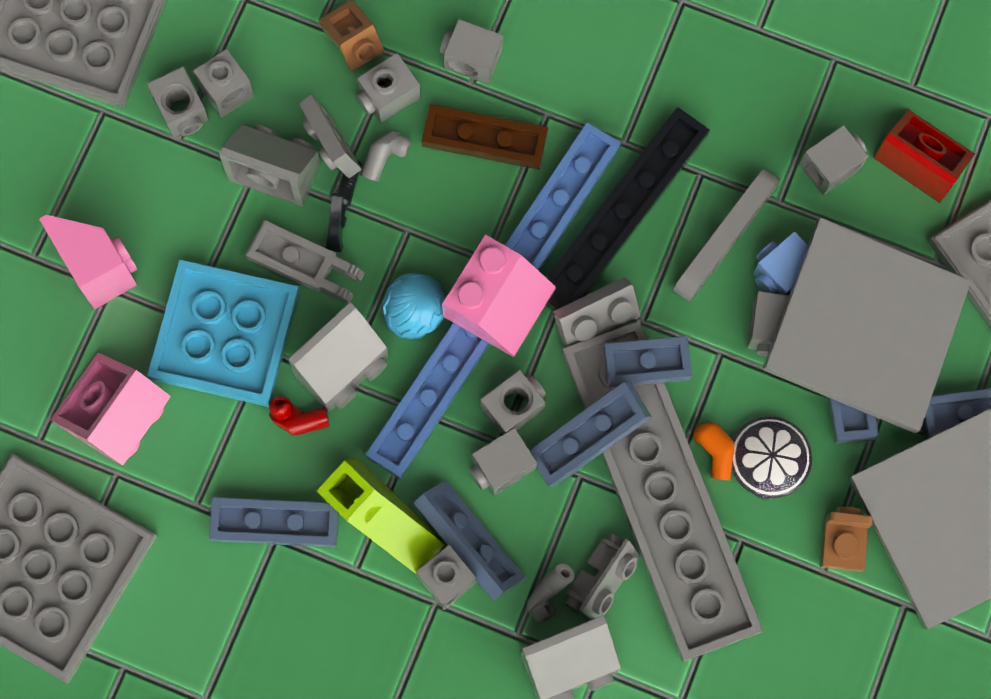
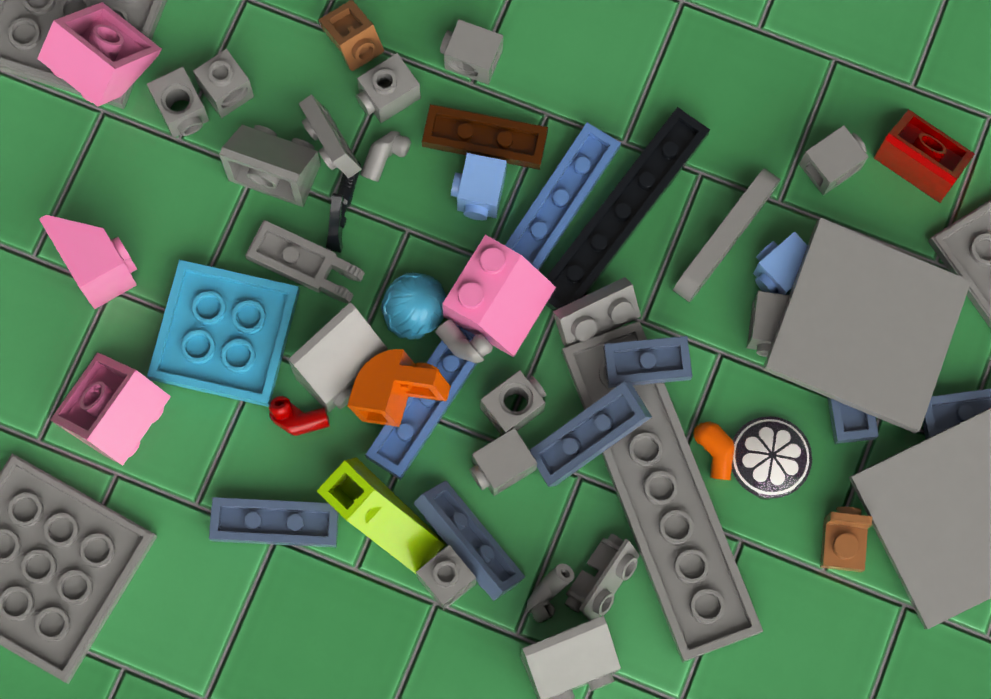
(97, 53): none -> bright pink slope
(386, 384): none -> orange brick
(460, 345): none -> light grey arm
(479, 186): none -> light blue brick

